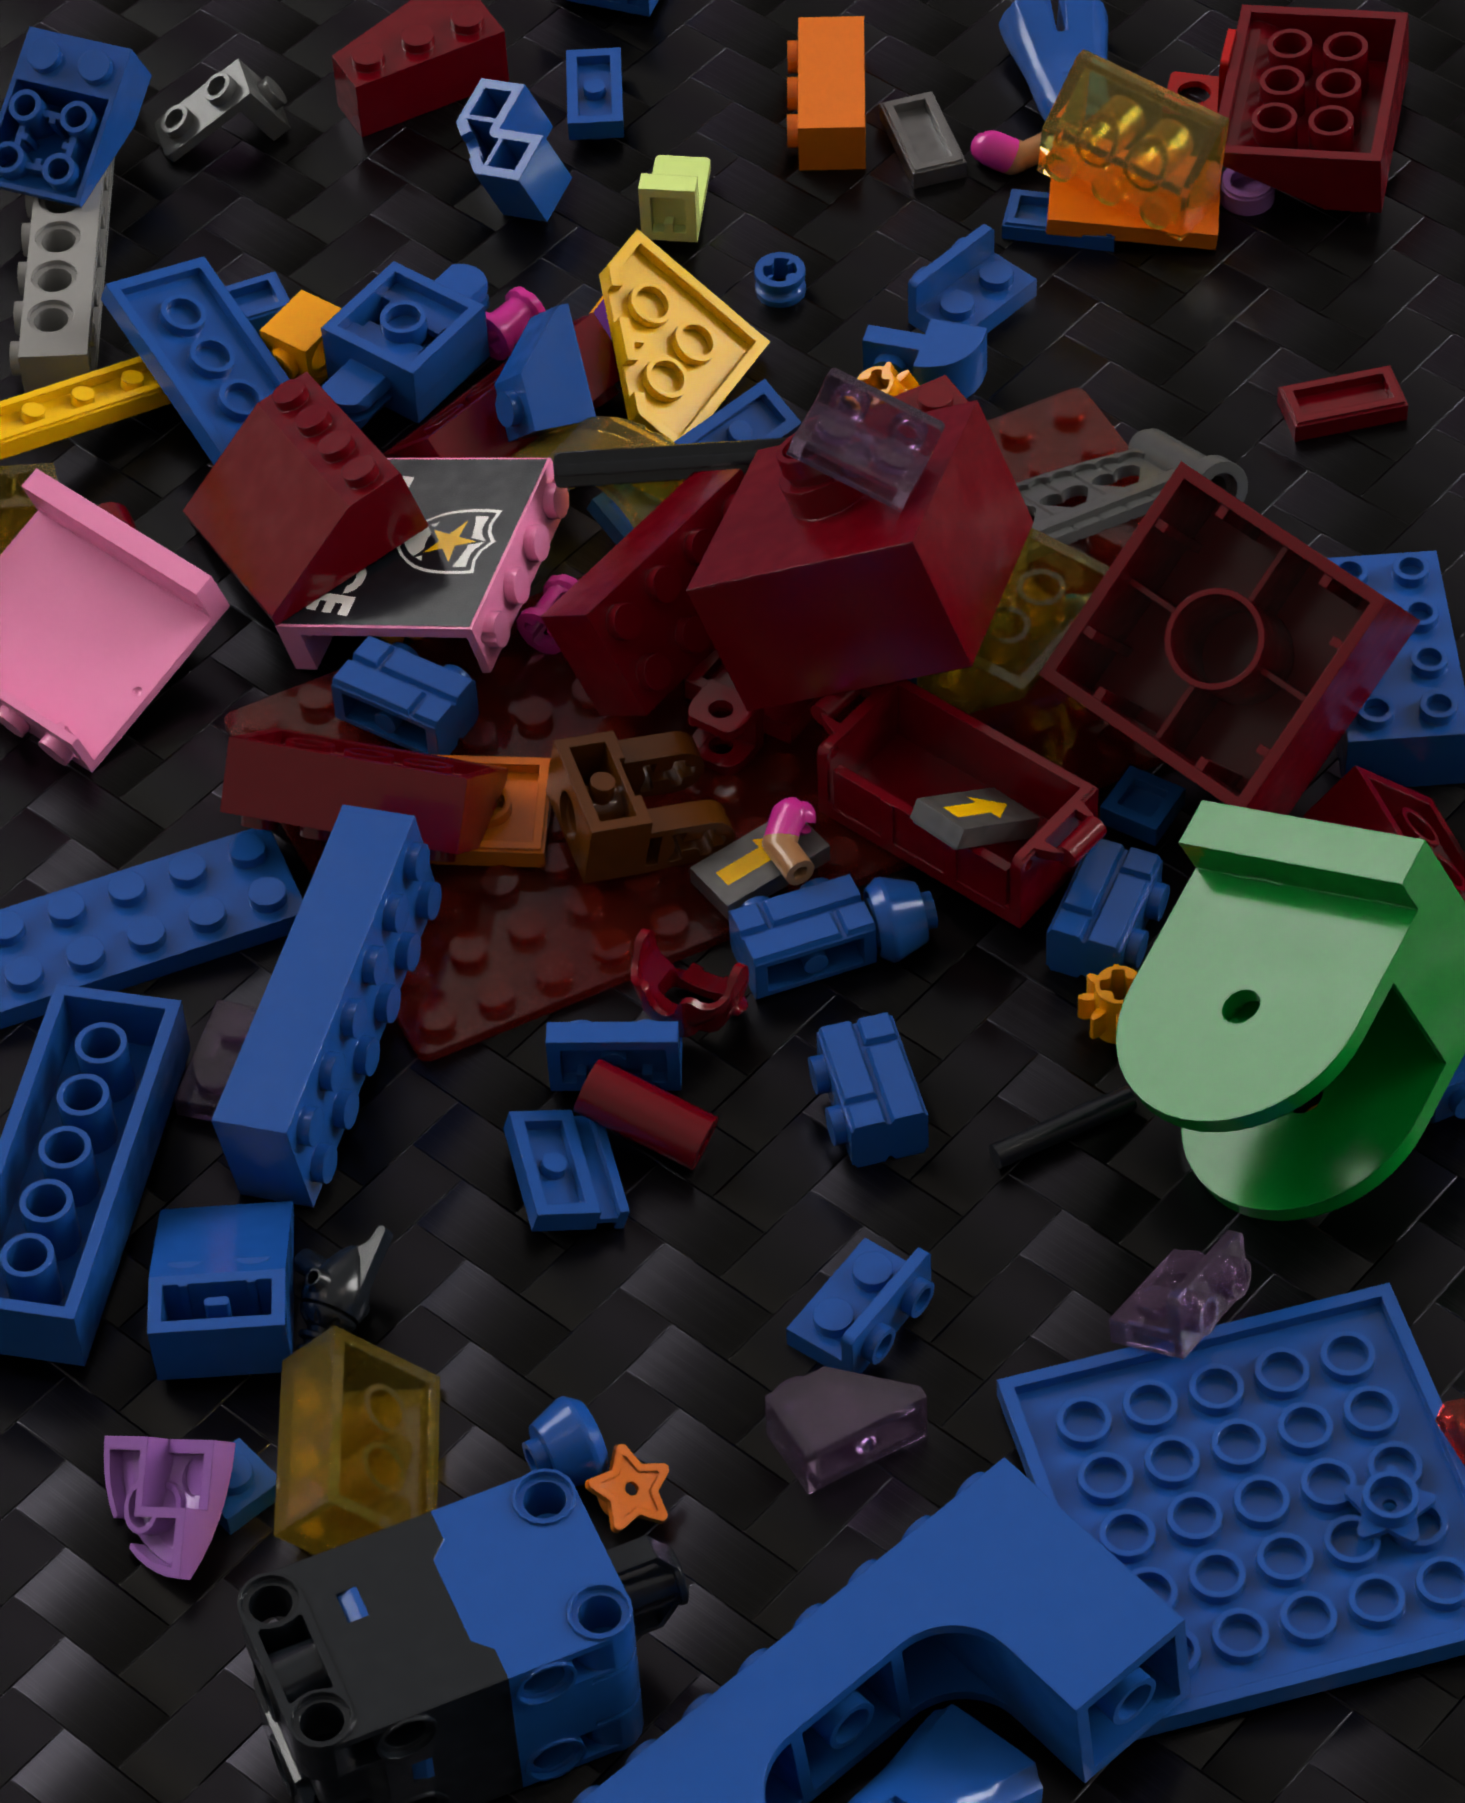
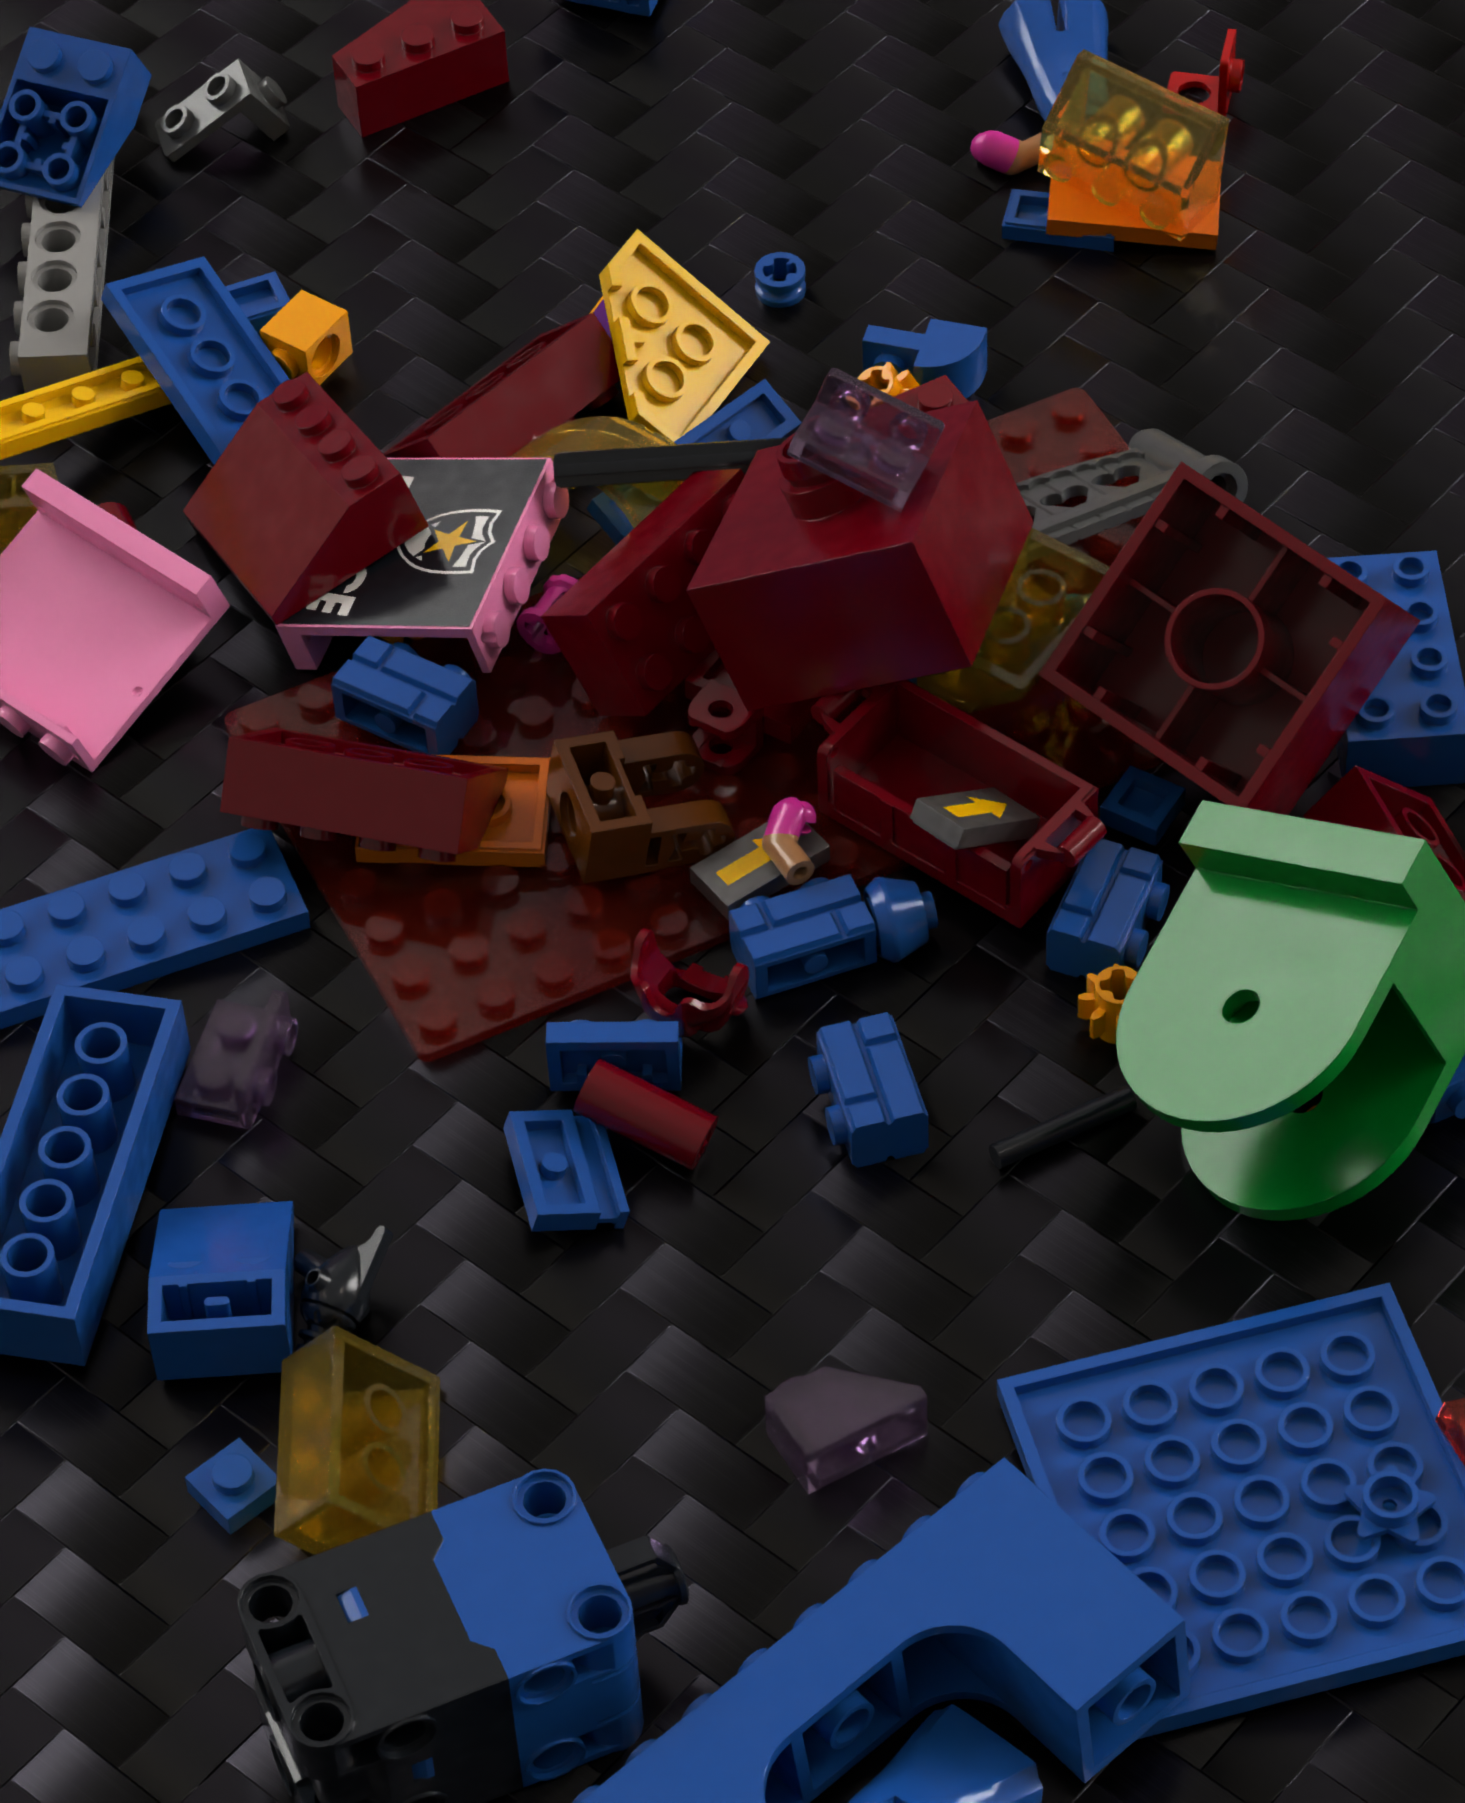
(168, 1496): medium lavender brick -> none
(327, 1007): blue brick -> none
(406, 341): blue brick -> none
(509, 321): dark pink bush -> none
(511, 149): blue brick -> none
(543, 379): blue slope -> none
(567, 1441): blue cone -> none
(594, 94): blue plate -> none
(617, 1502): orange plate -> none
(674, 198): yellowish green bracket -> none
(827, 93): orange brick -> none
(862, 1307): blue bracket -> none
(923, 140): flat silver tile -> none
(969, 285): blue bracket -> none
(1183, 1298): clear purple bracket -> none
(1244, 195): medium lavender tile -> none
(1316, 101): dark red slope -> none
(1342, 403): dark red tile -> none

